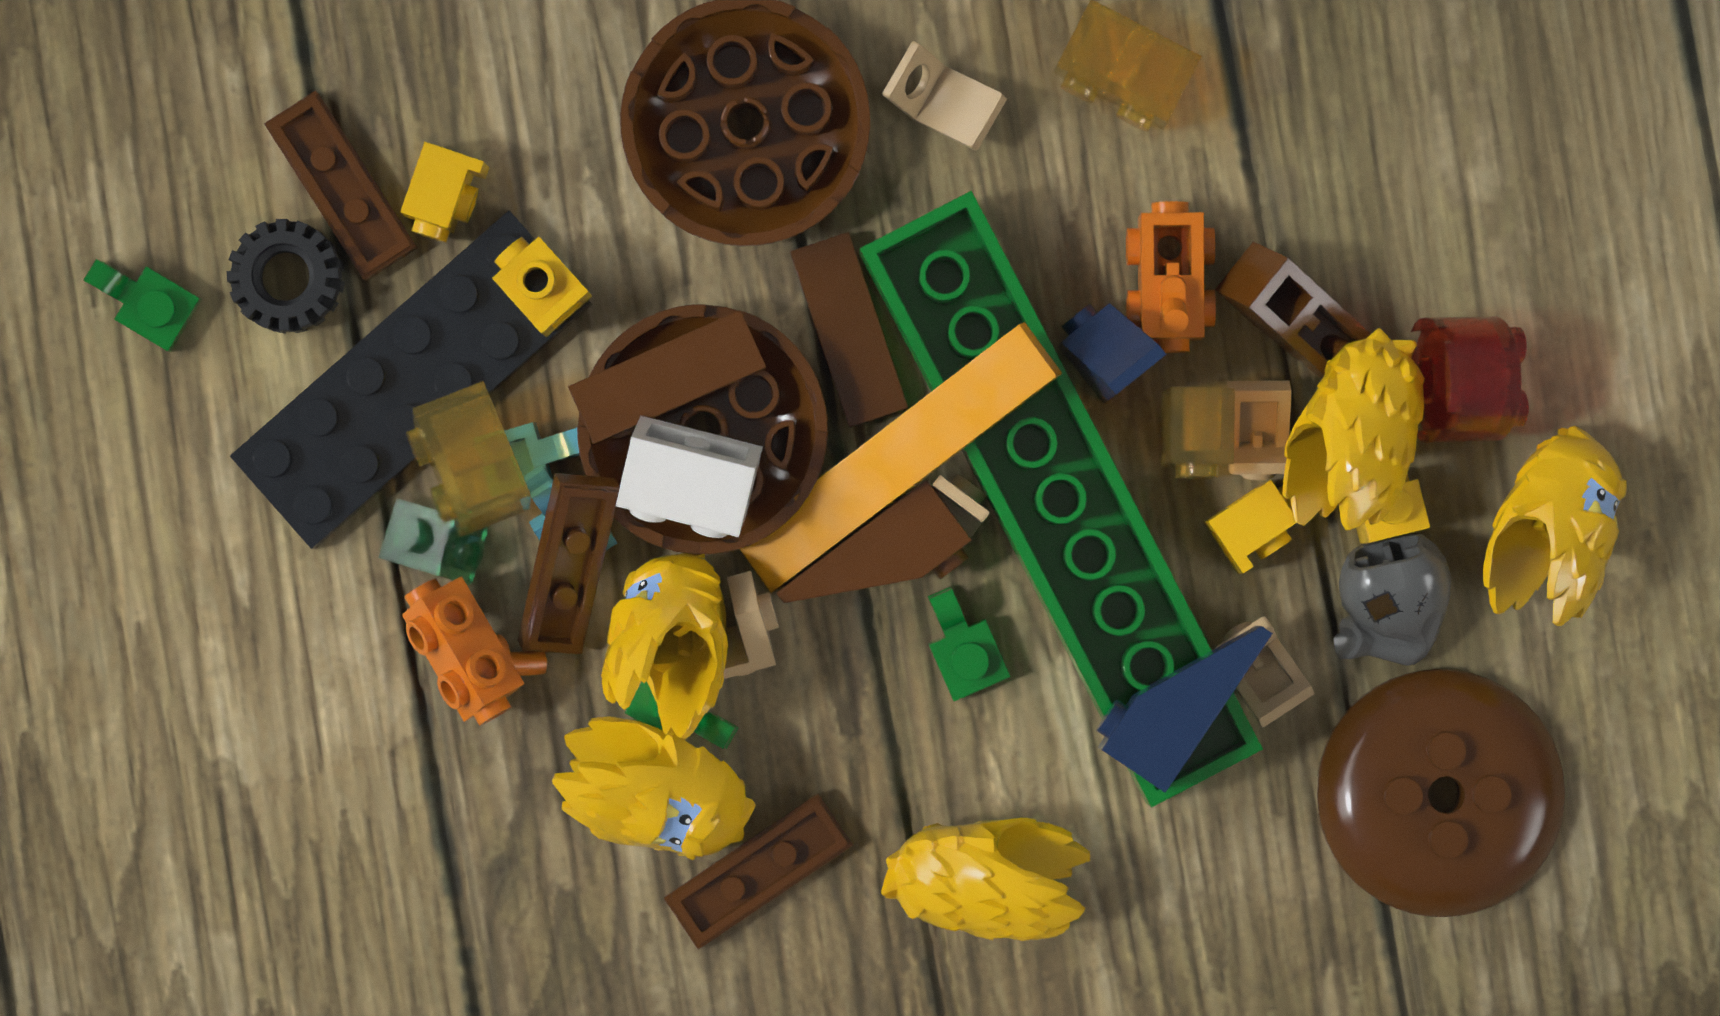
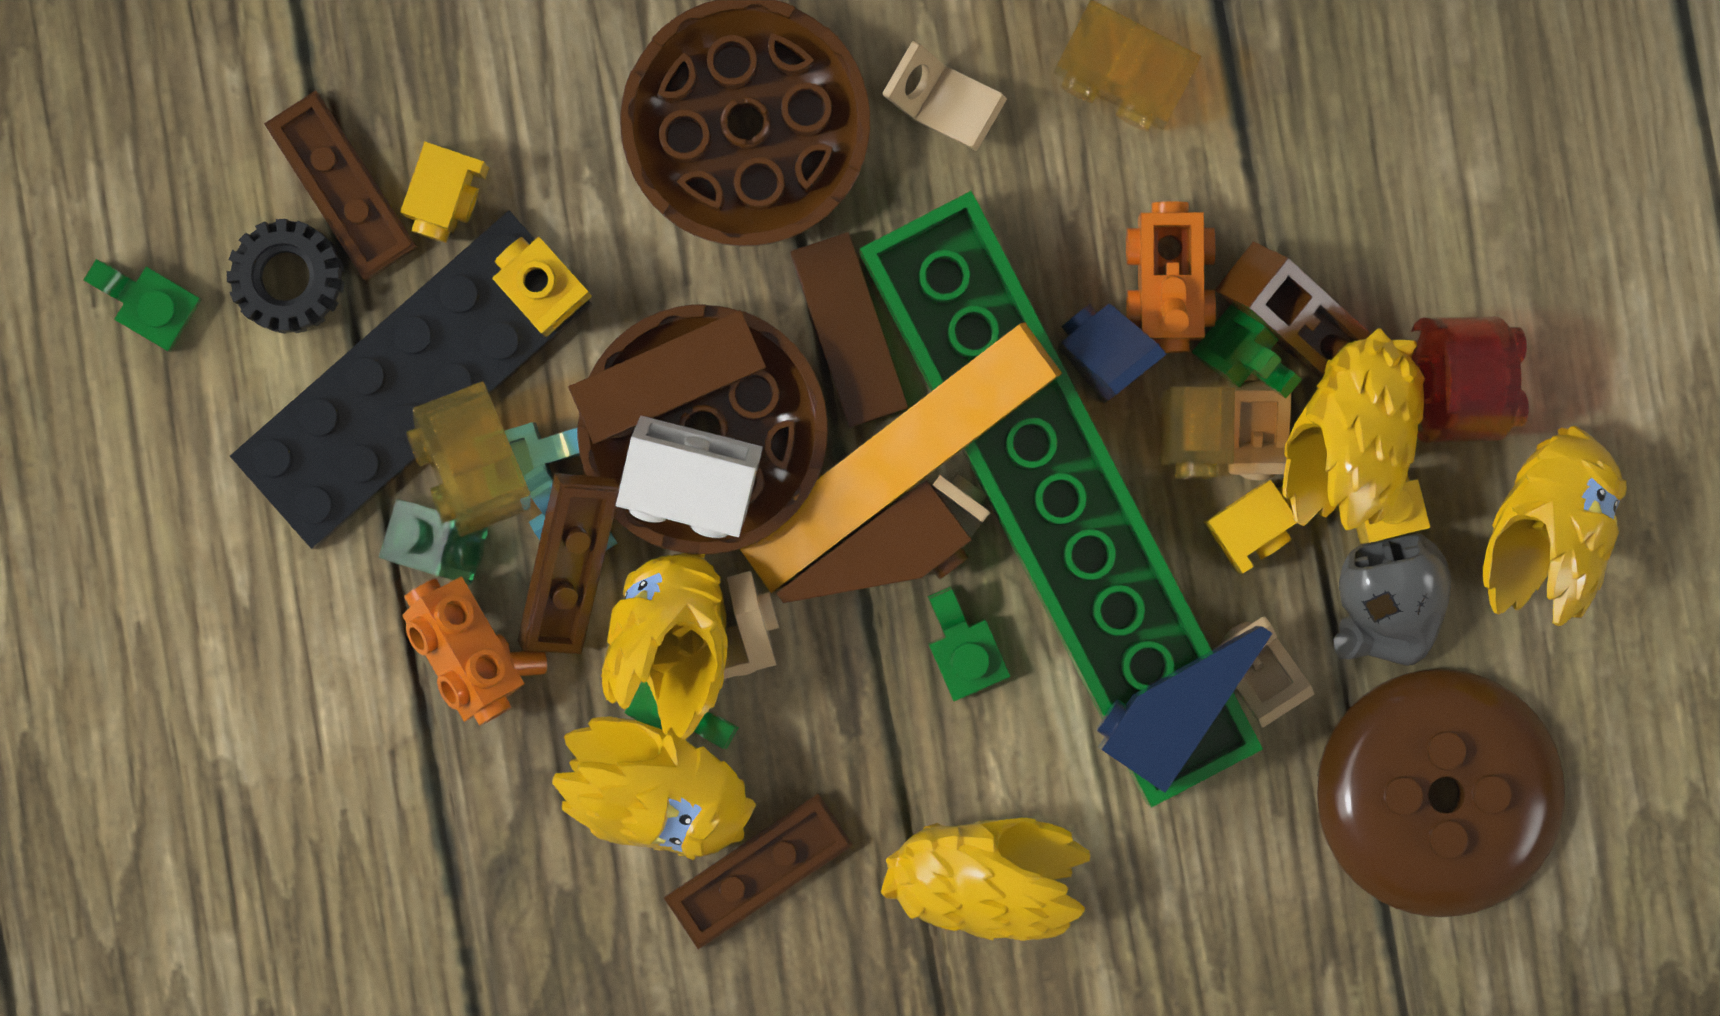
(1243, 347): none -> green plate

